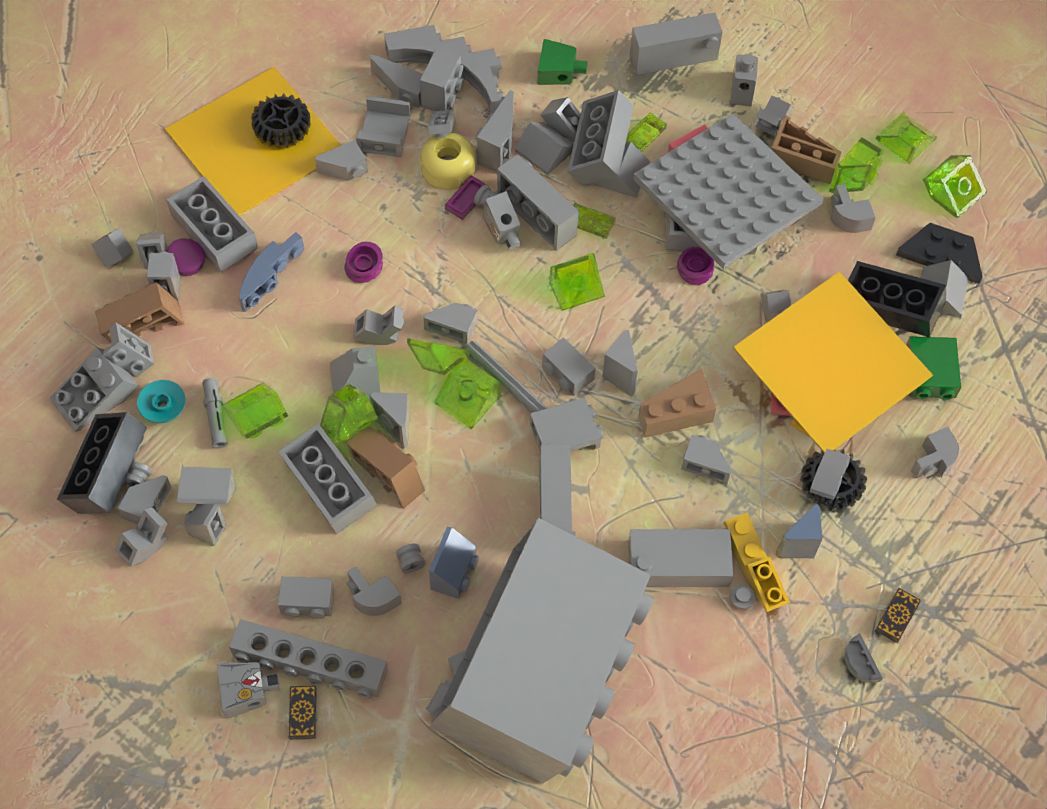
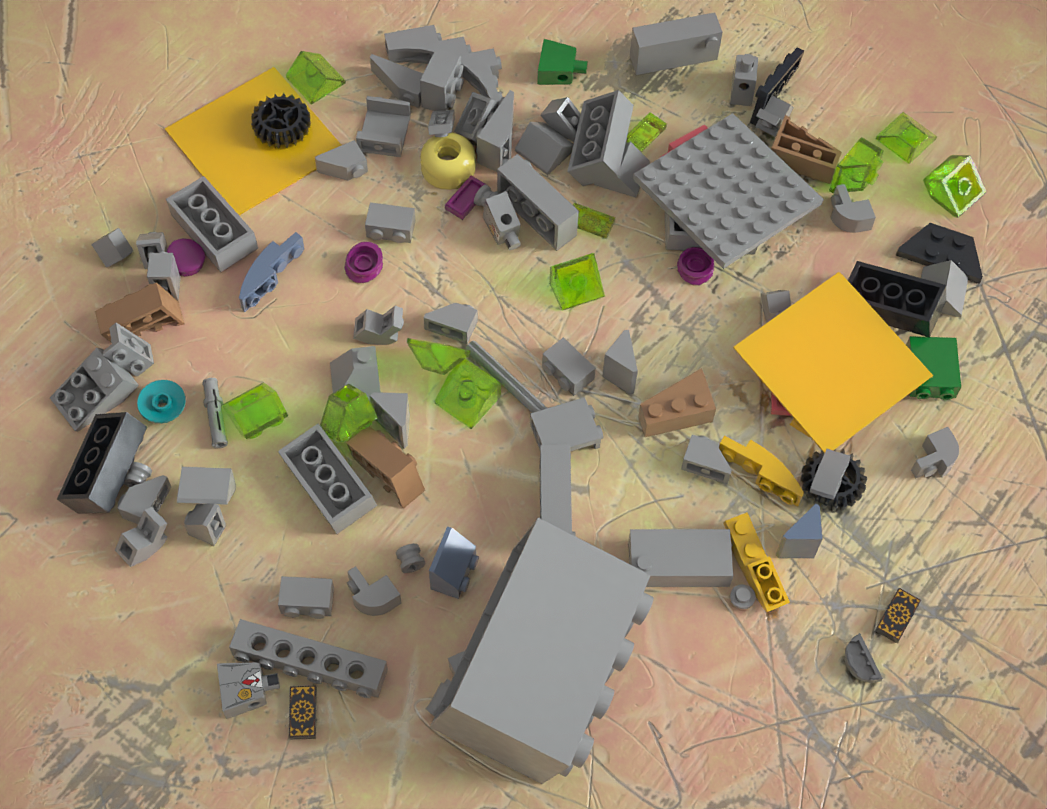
(314, 76): none -> clear neon green slope
(390, 222): none -> light grey brick
(475, 115): none -> light grey slope
(771, 472): none -> yellow slope
(776, 82): none -> black wing

